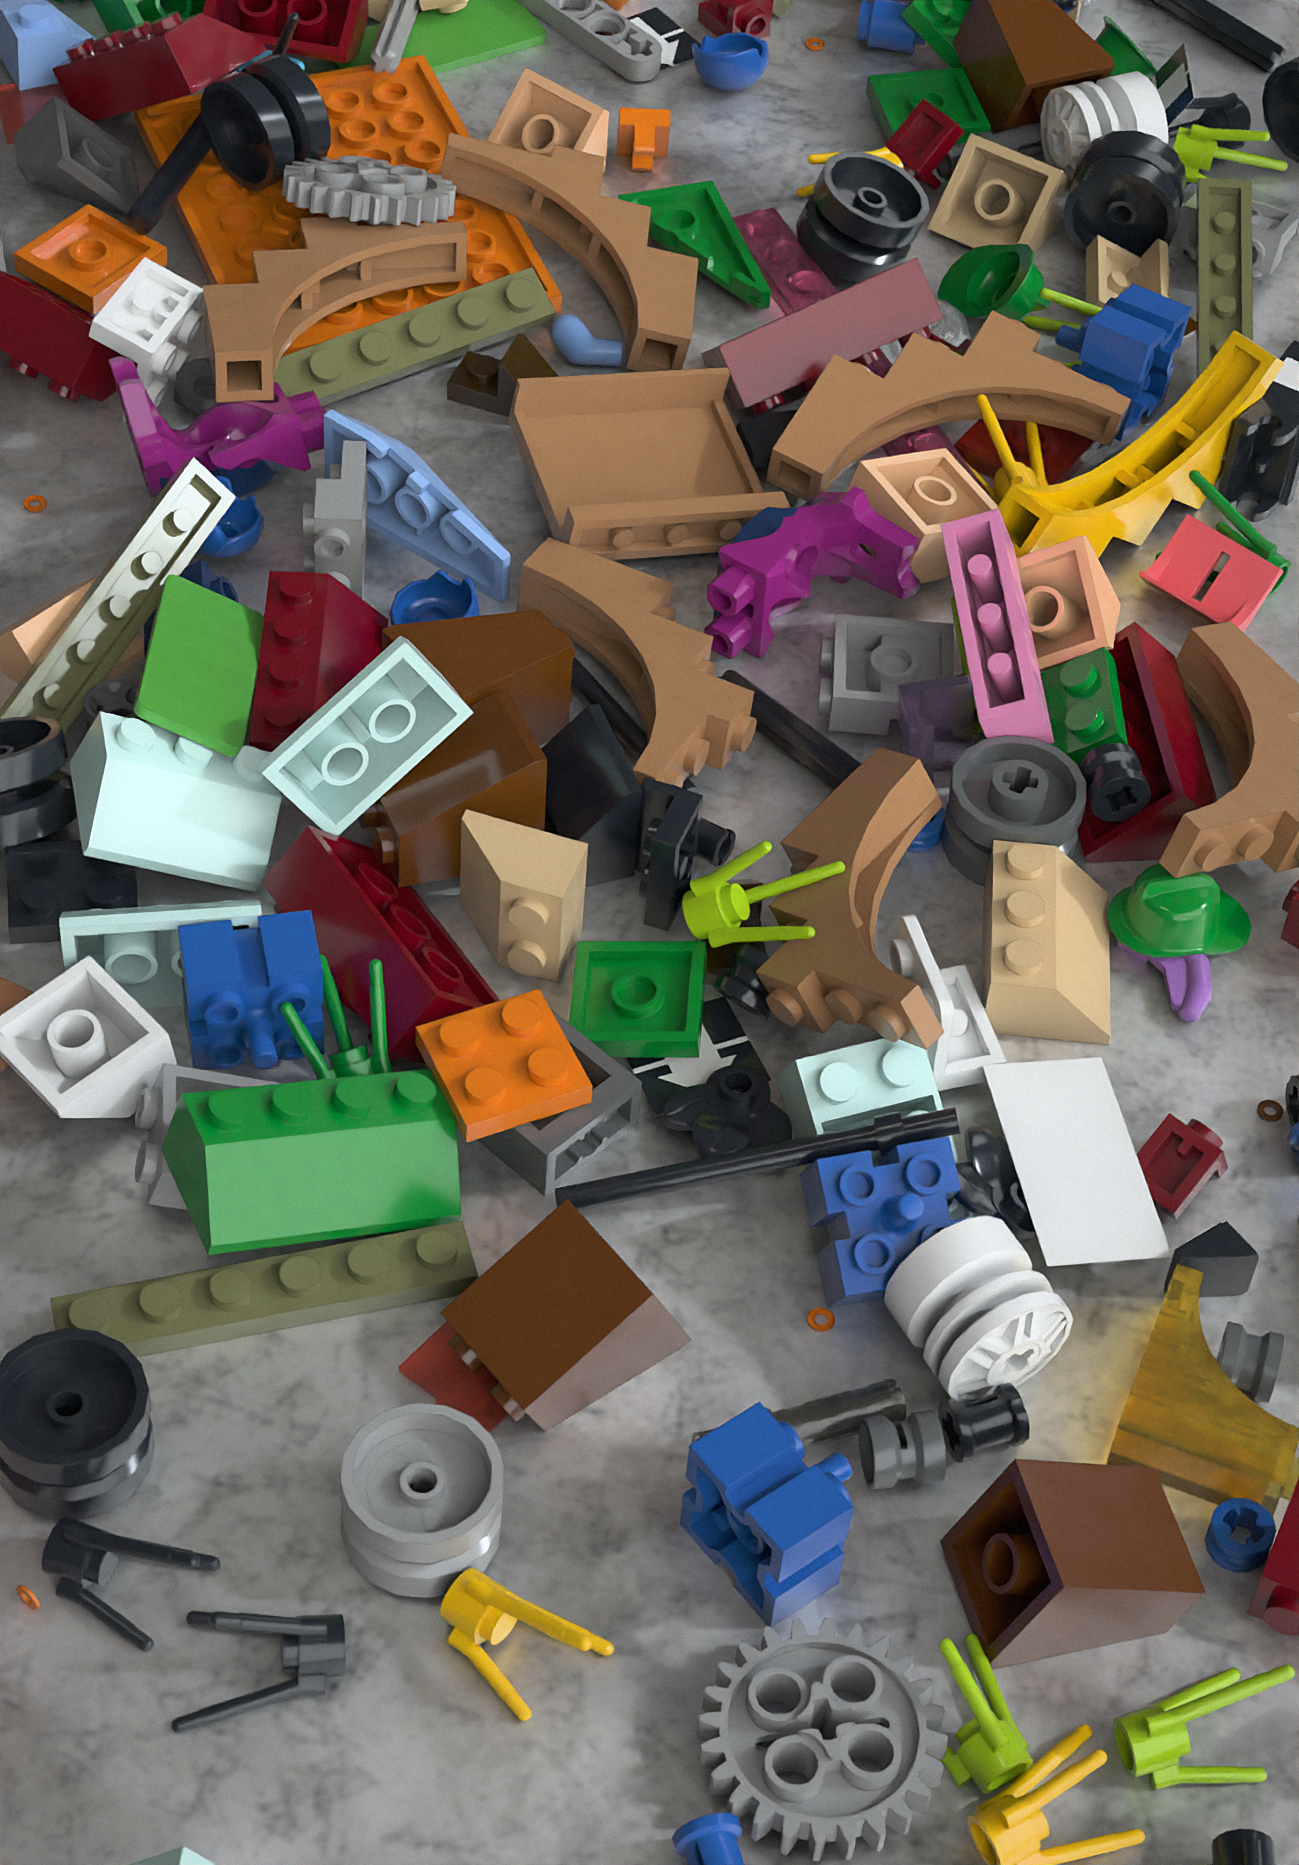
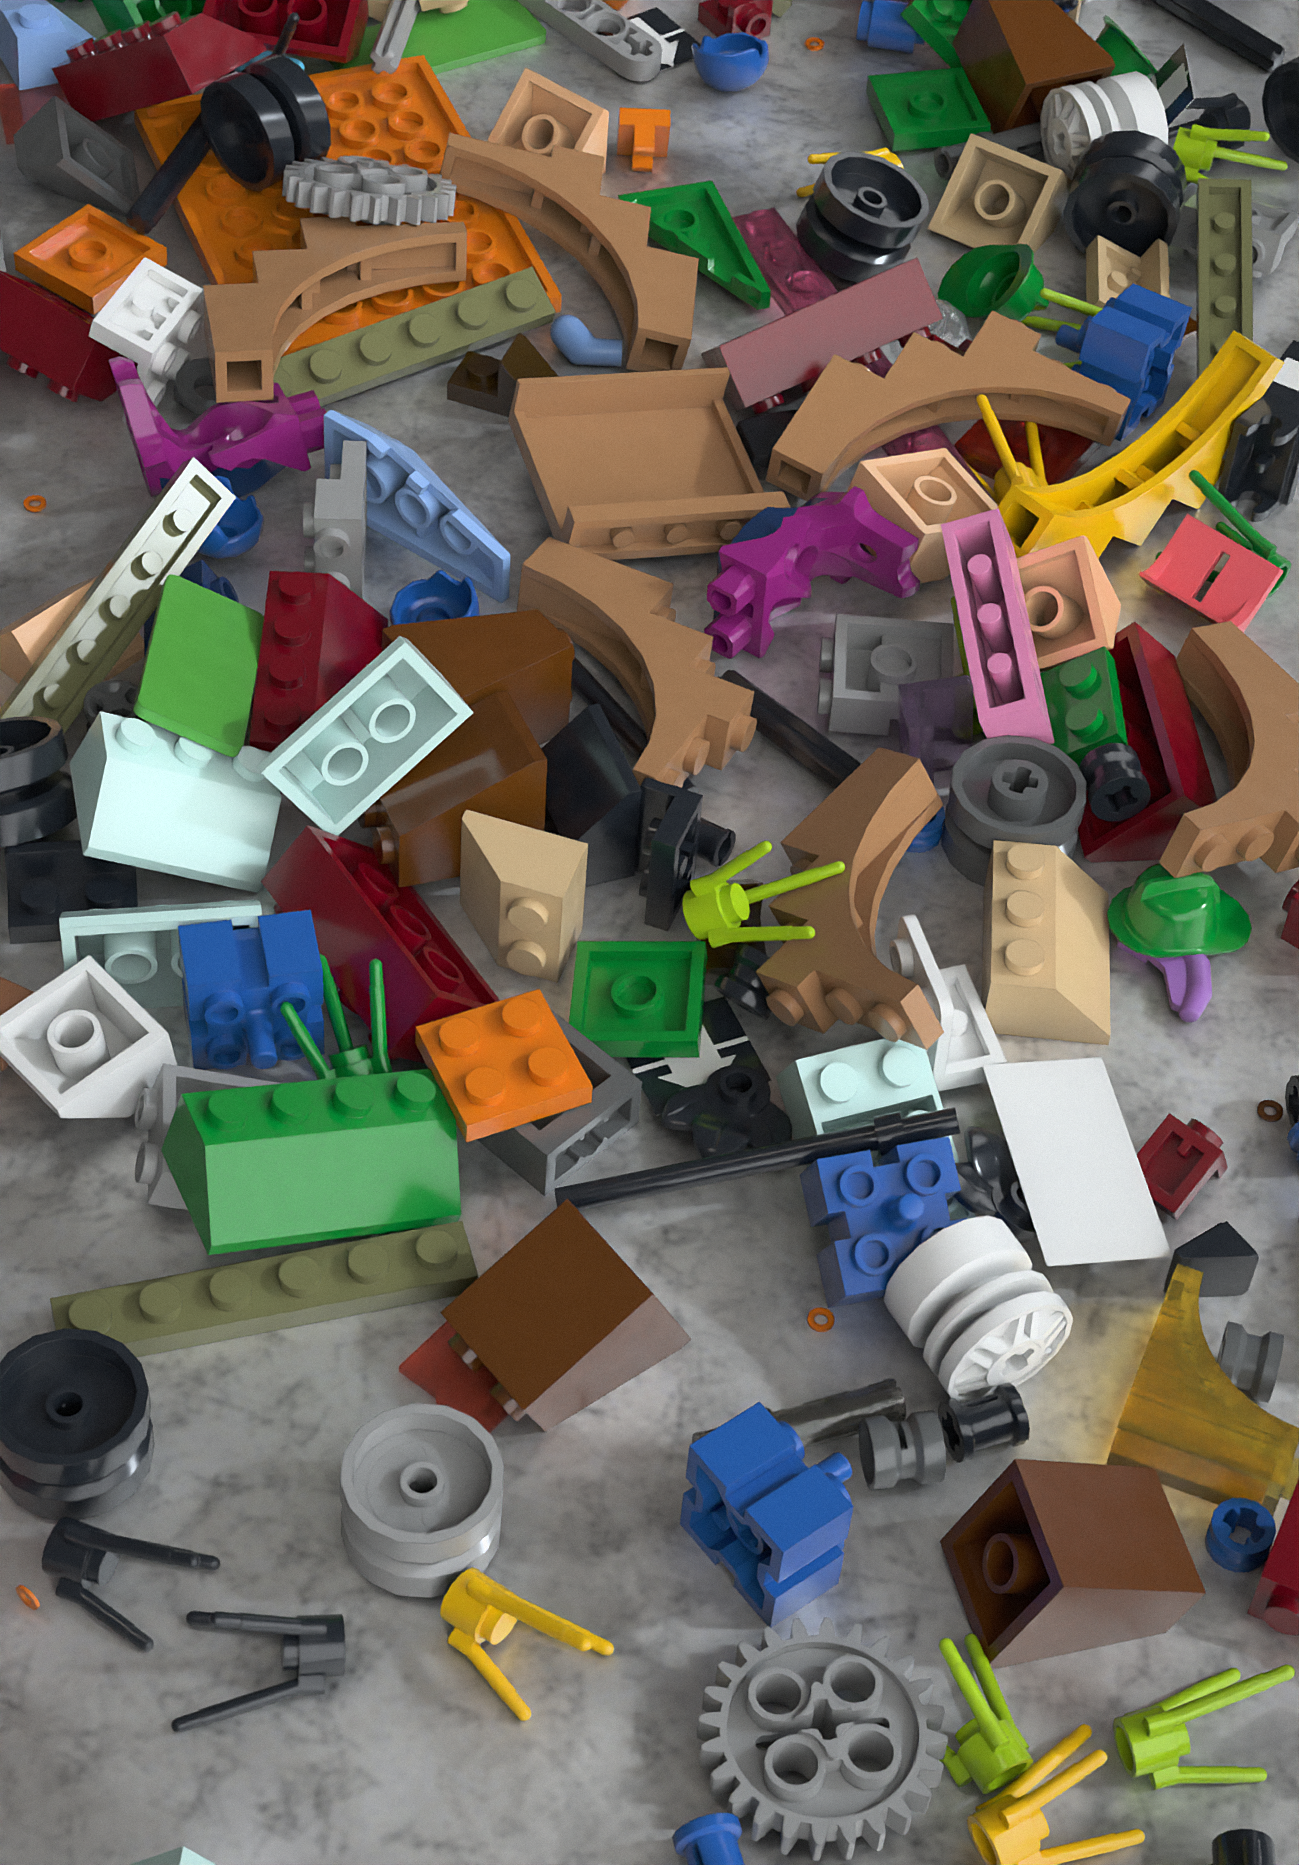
(924, 142): dark red bracket -> none

